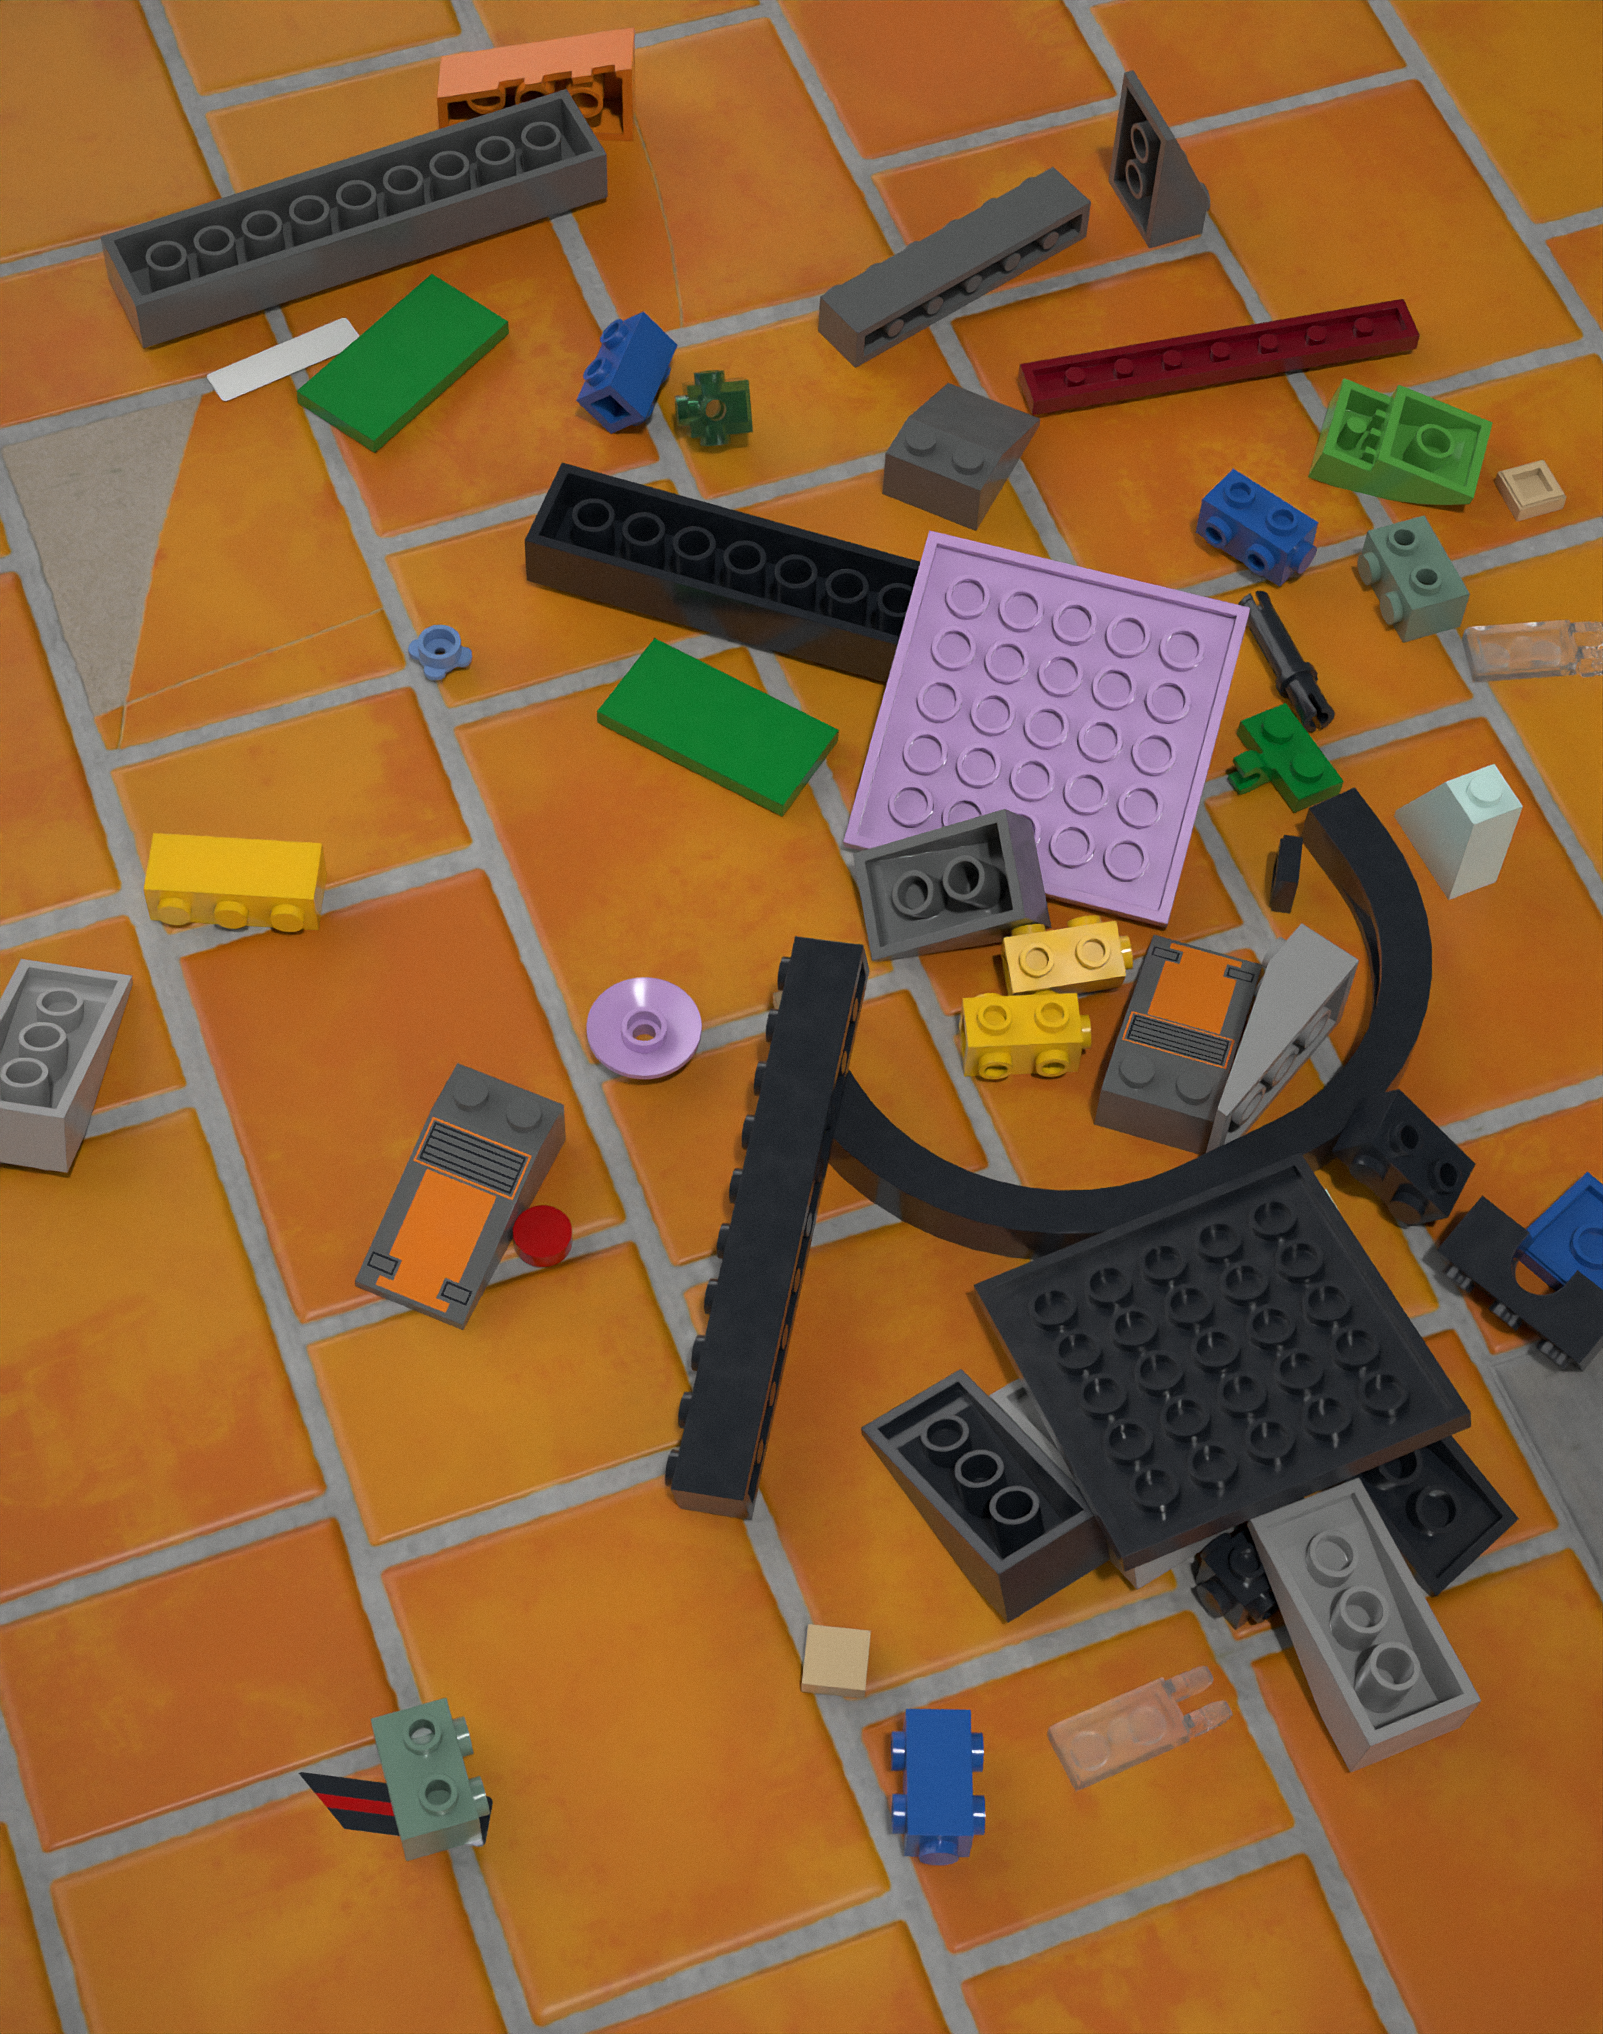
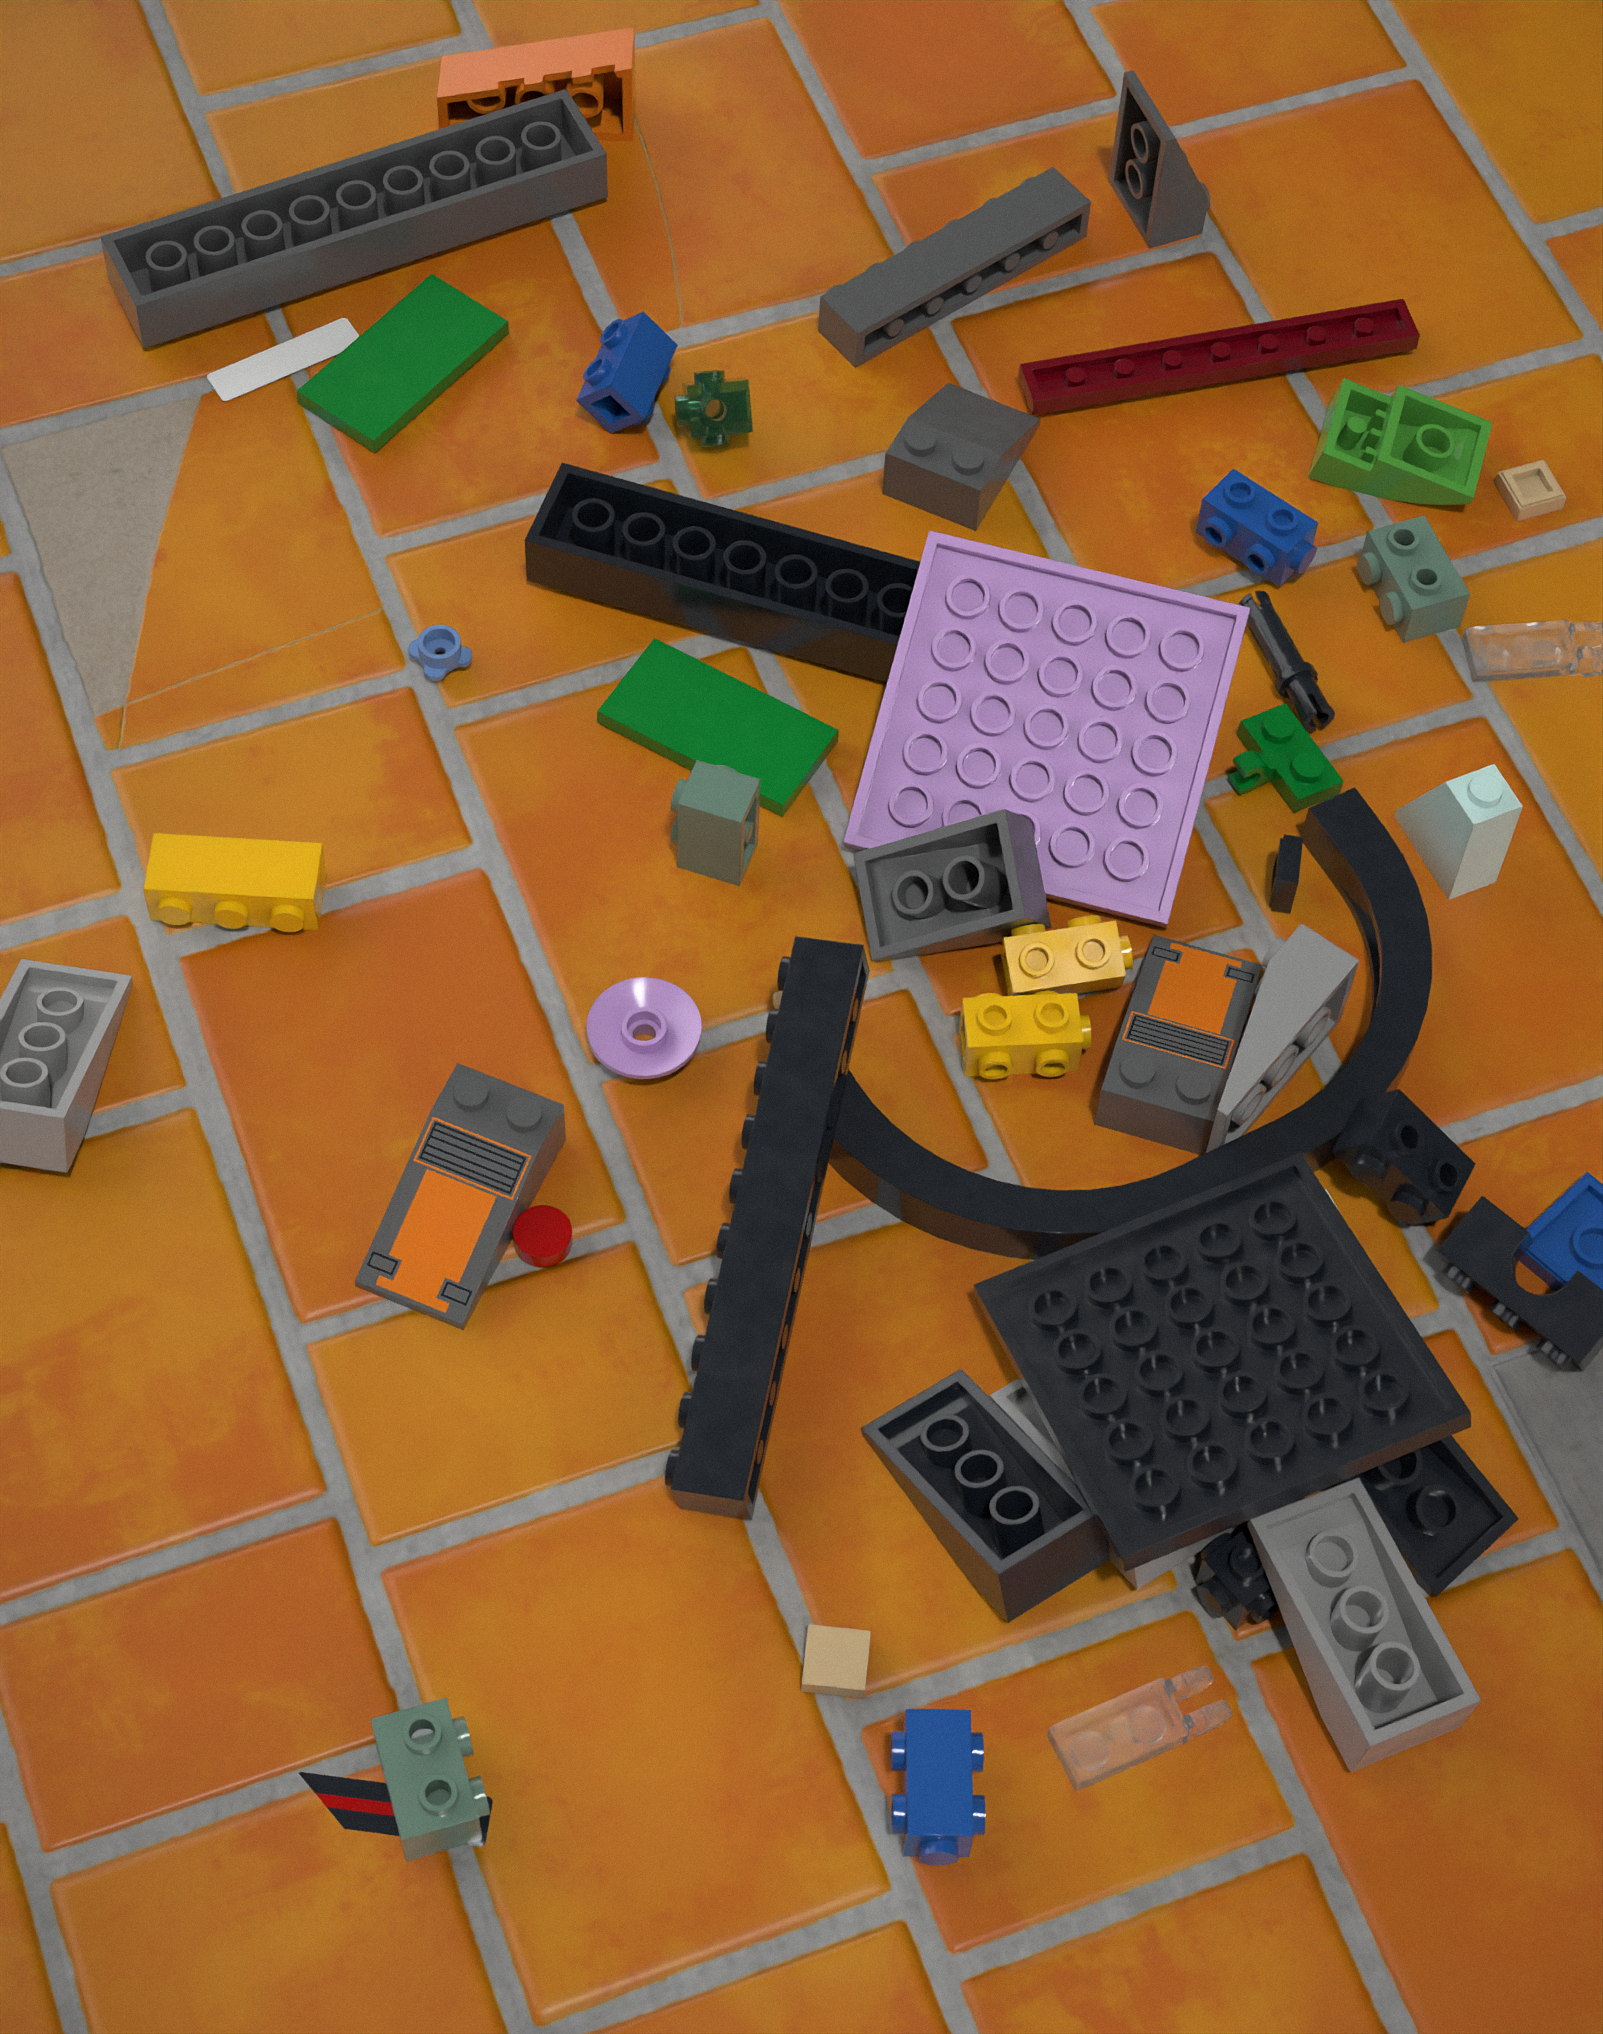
(716, 821): none -> sand green brick

